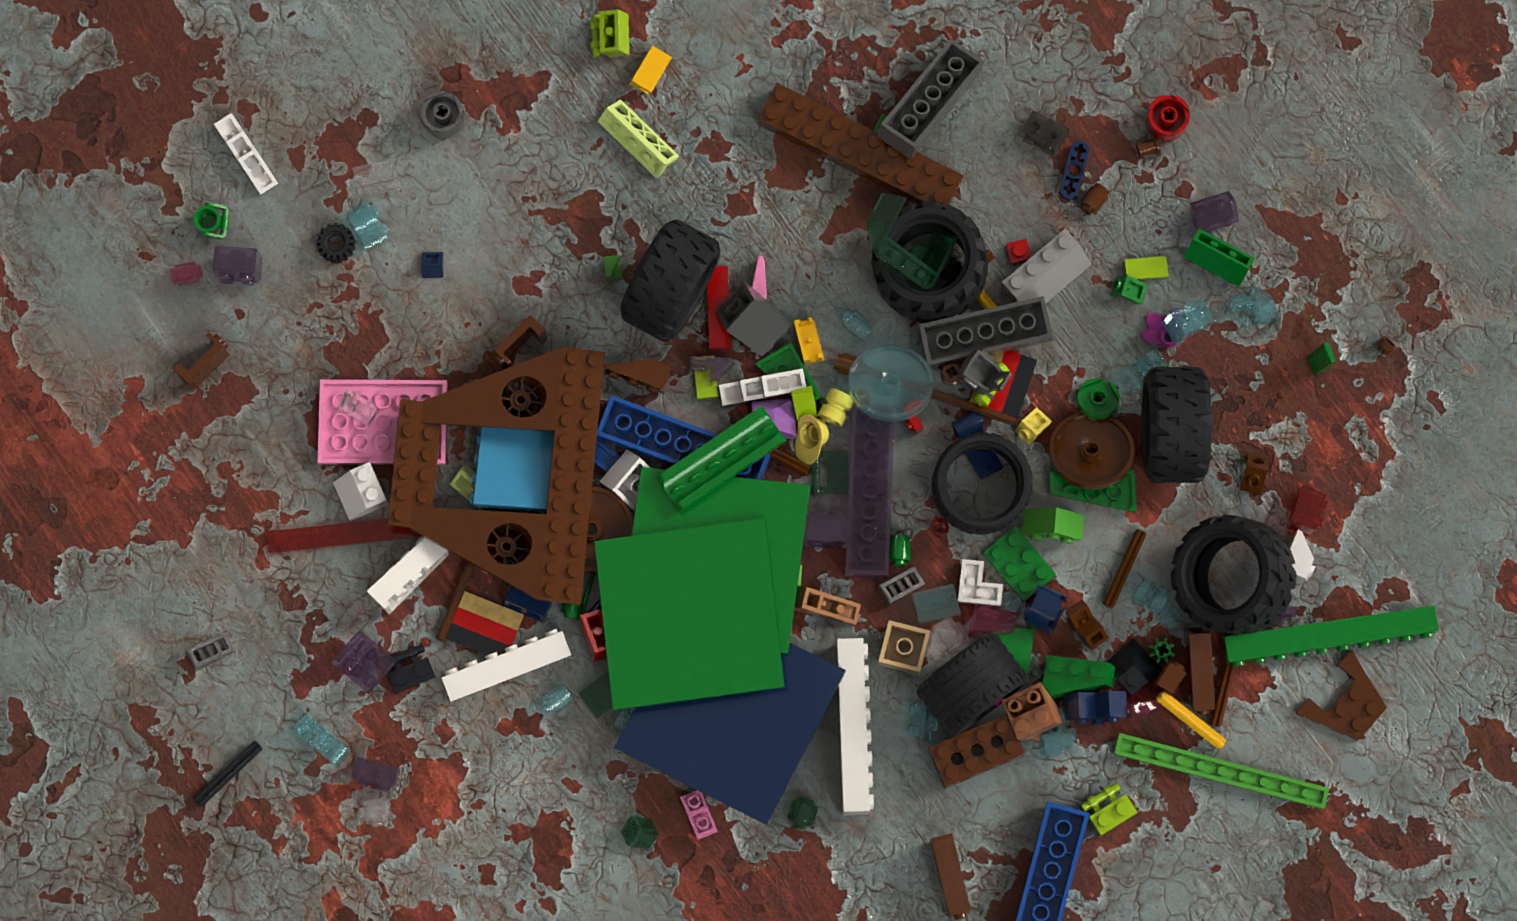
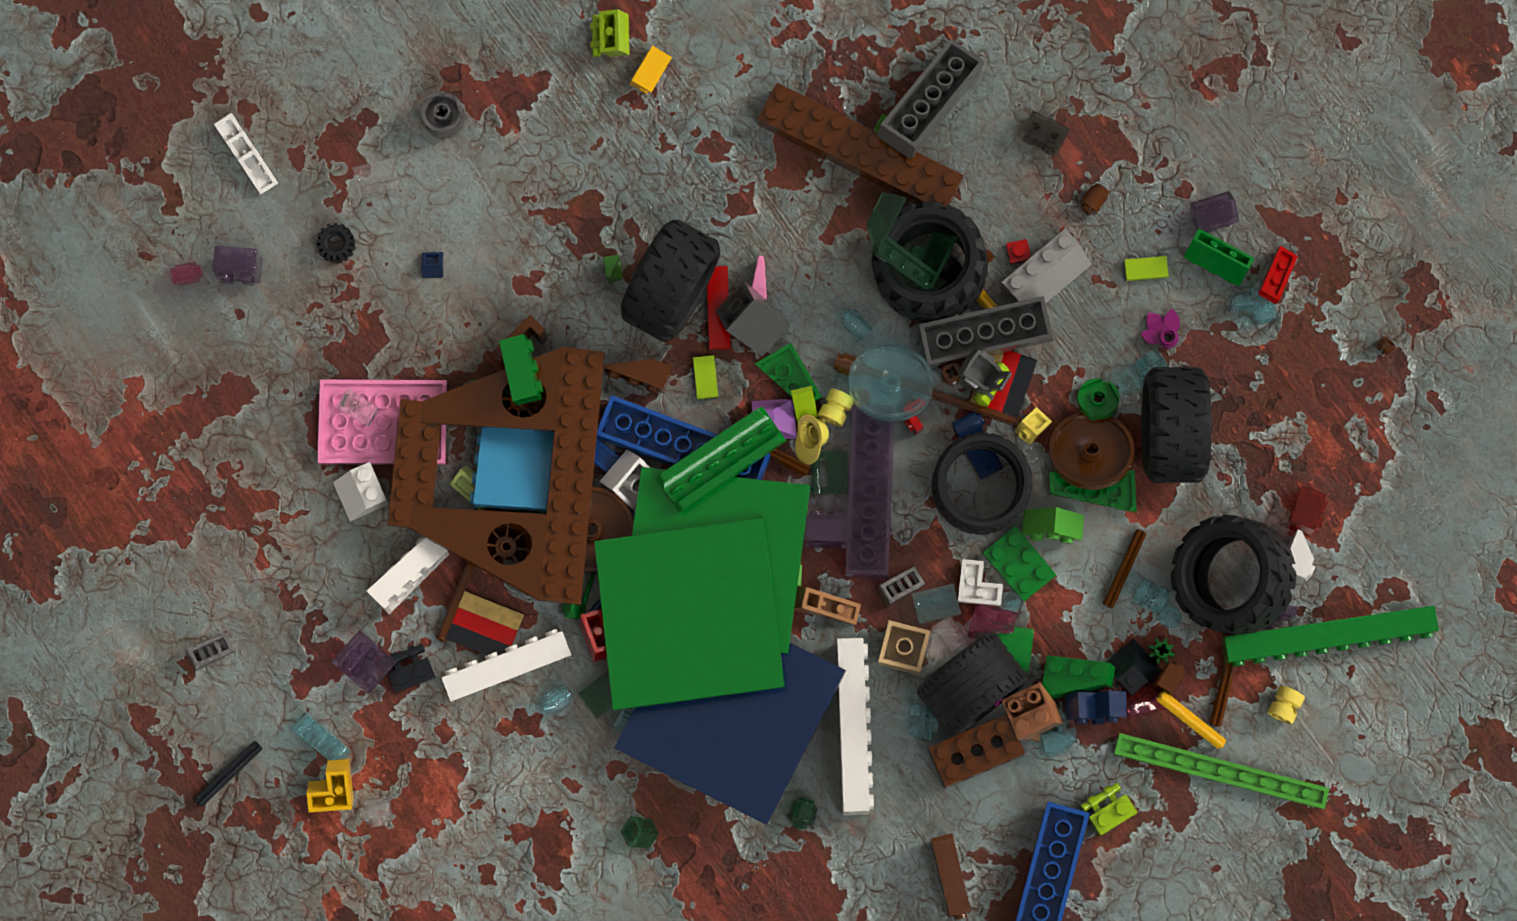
(205, 365): reddish brown panel -> none
(210, 222): green piece -> none
(333, 793): none -> yellow brick
(336, 535): clear red plate -> none
(368, 226): clear light blue brick -> none
(375, 773): clear purple brick -> none
(521, 369): none -> green brick
(527, 605): dark blue hinge -> none
(635, 139): yellowish green fence -> none
(699, 814): bright pink slope -> none
(718, 366): slope -> none
(761, 387): white slope -> none
(808, 341): yellow hinge -> none
(899, 550): green brick -> none
(941, 521): clear red bush -> none
(1045, 610): dark blue brick -> none
(1064, 184): dark blue beam -> none
(1085, 625): reddish brown brick -> none
(1129, 289): green bracket -> none
(1148, 147): reddish brown bush -> none
(1164, 107): red brick -> none
(1188, 320): clear light blue brick -> none
(1200, 669): reddish brown slope -> none
(1254, 474): reddish brown bracket -> none
(1277, 274): none -> red plate
(1286, 704): none -> light yellow wheel
(1321, 359): green slope -> none
(1355, 708): reddish brown wing -> none

